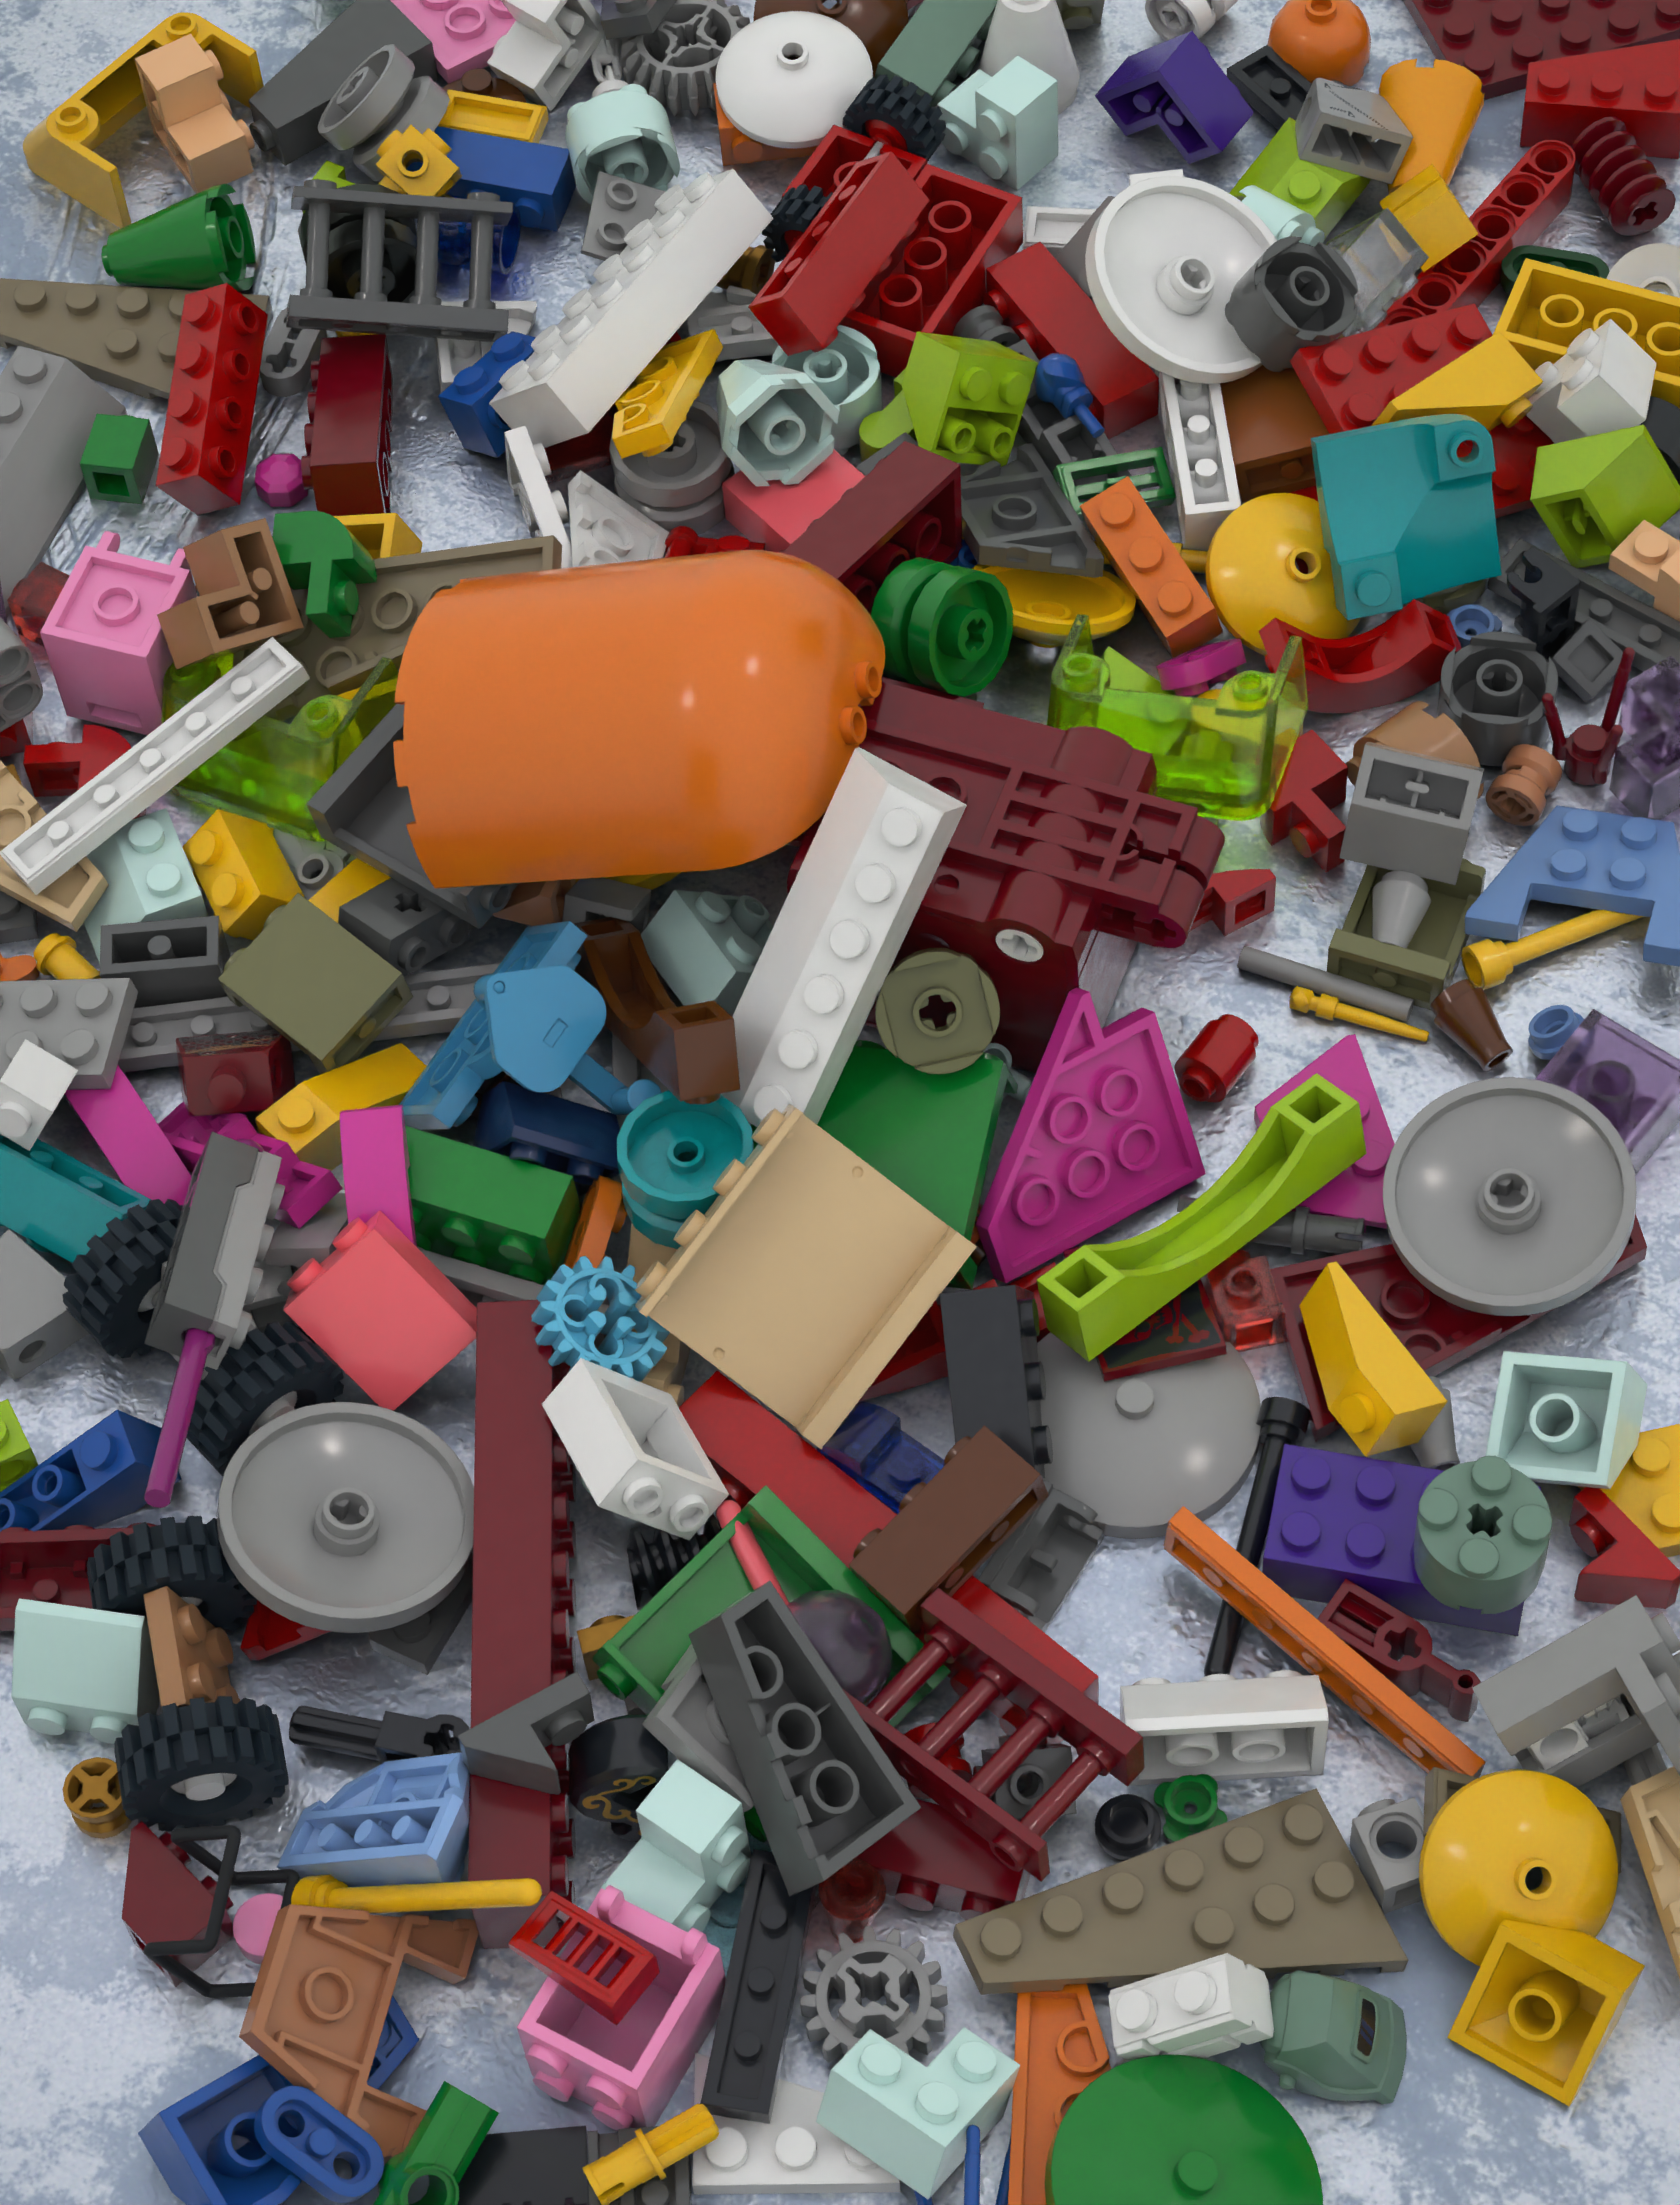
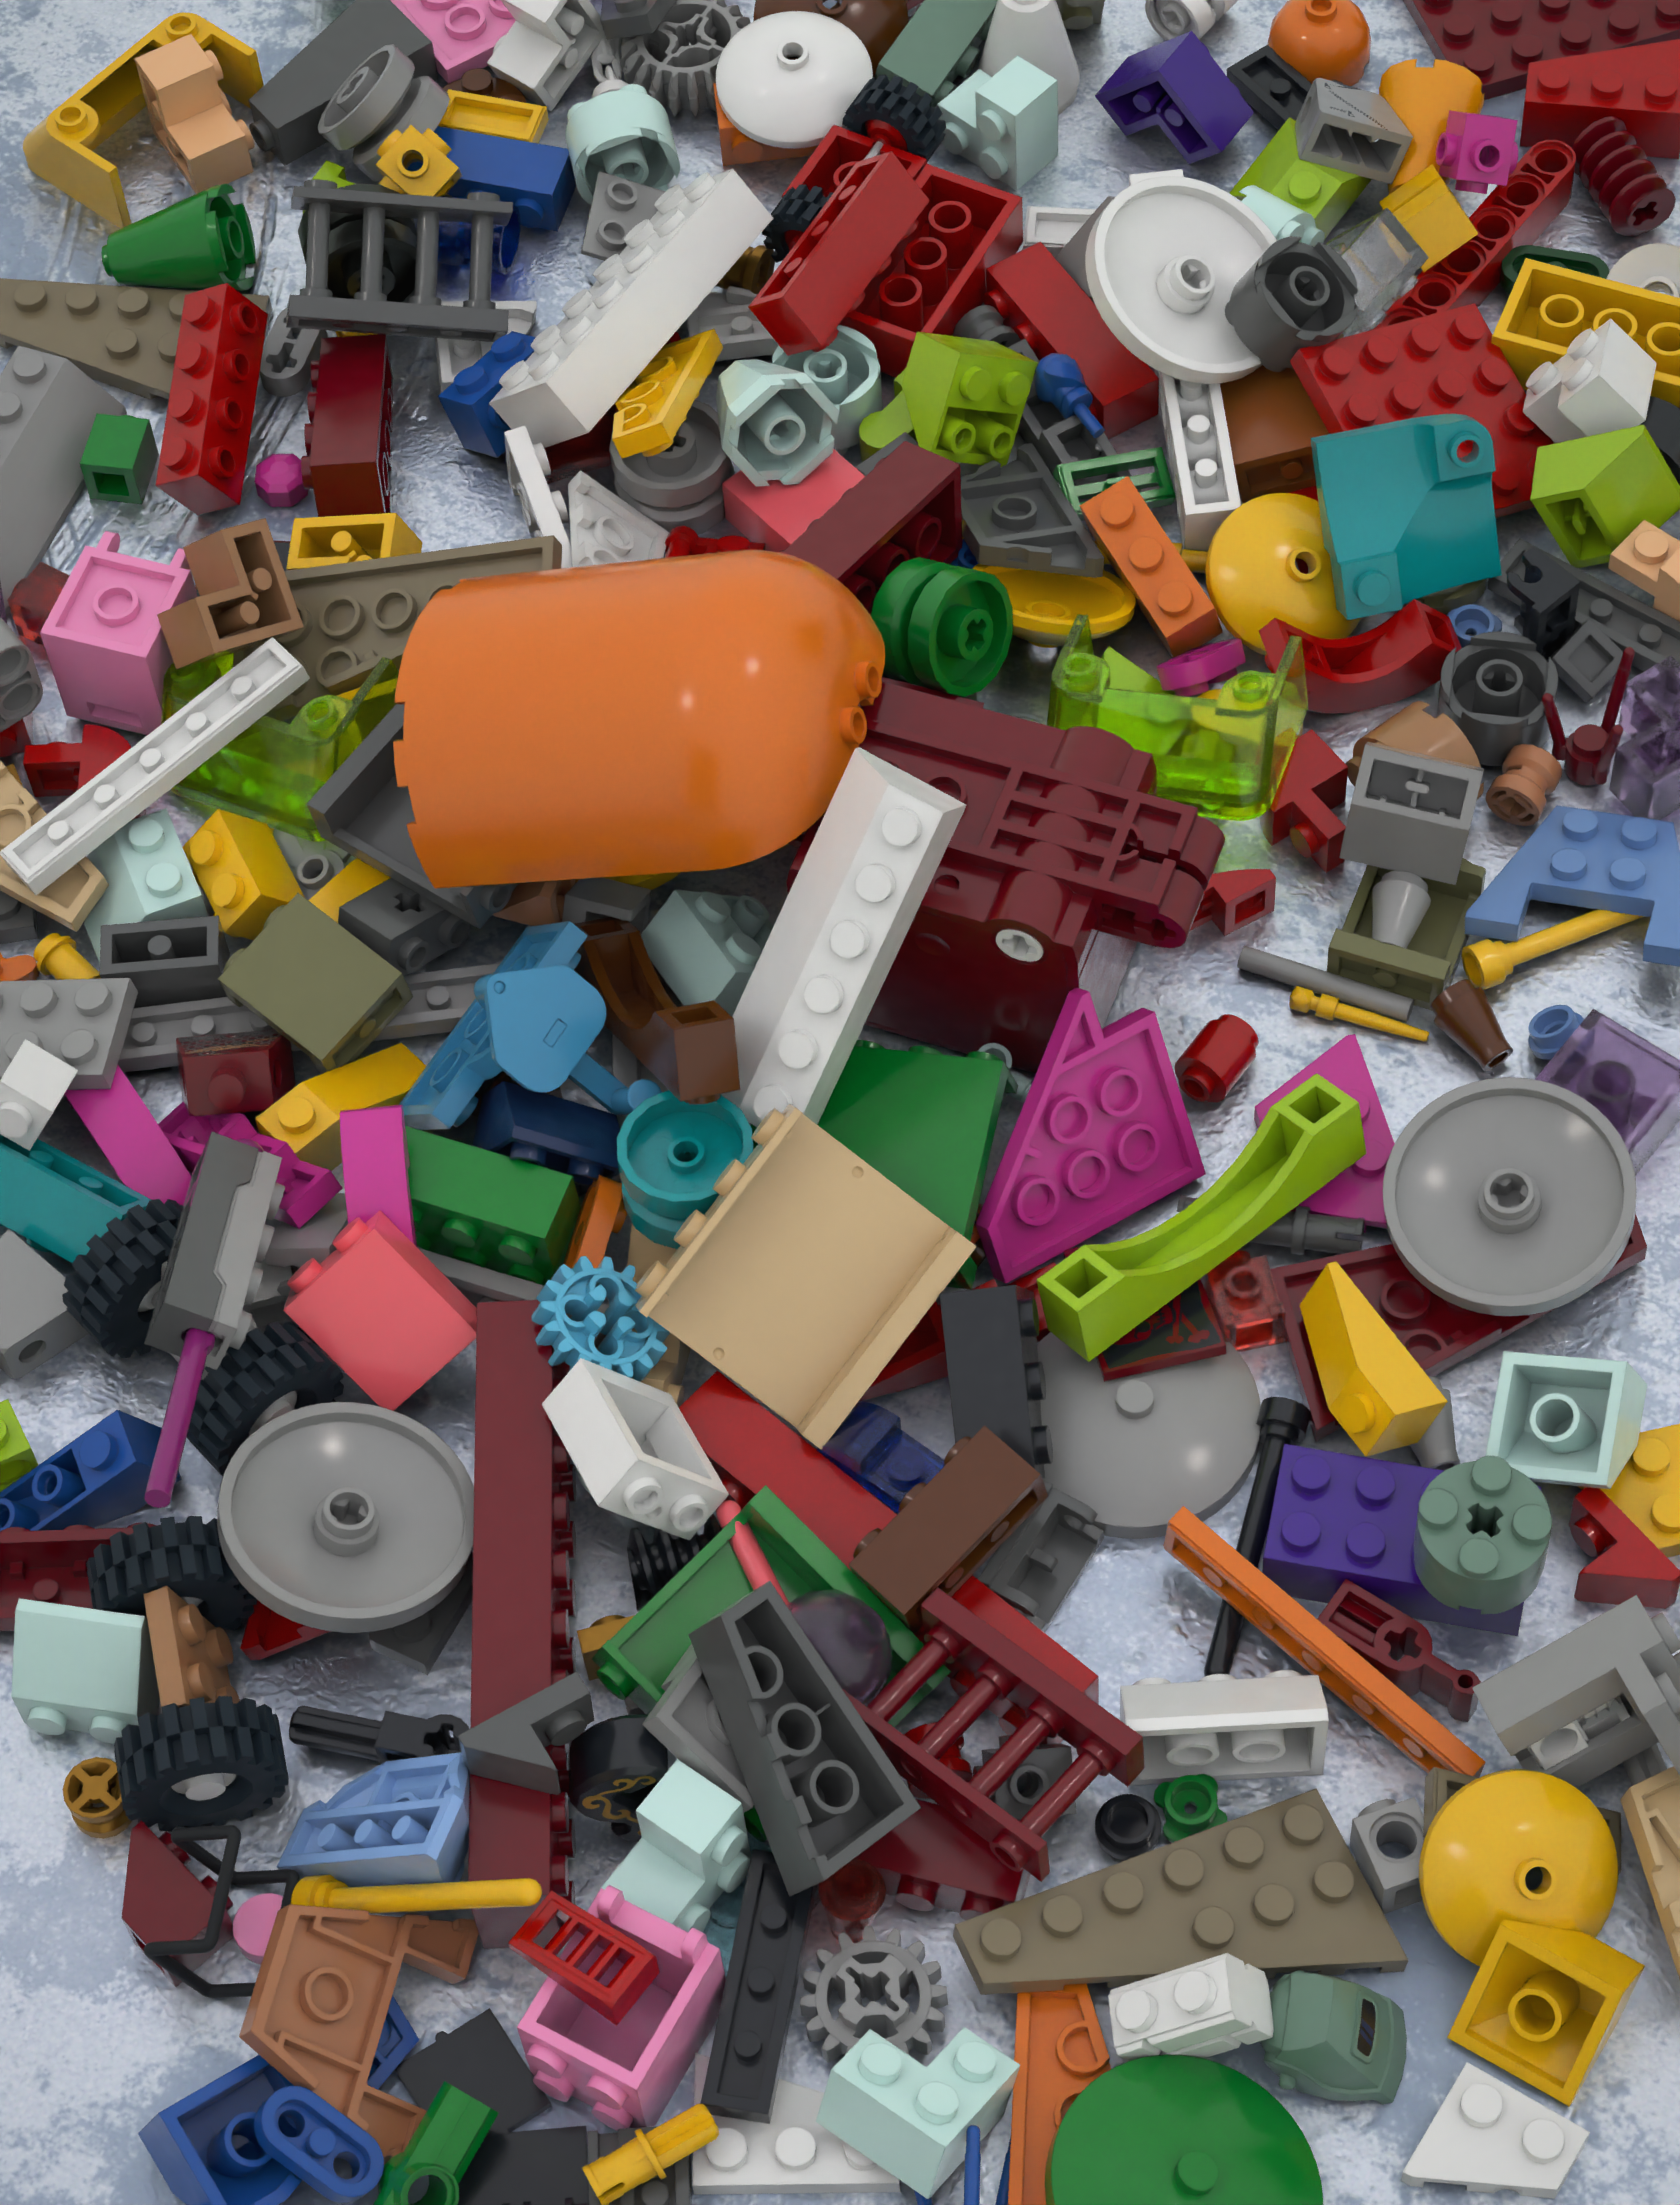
(328, 562): green brick -> none
(481, 2064): none -> black piece
(916, 1039): olive plate -> none
(1477, 150): none -> dark pink brick
(1484, 383): yellow slope -> none
(1495, 2141): none -> white wing

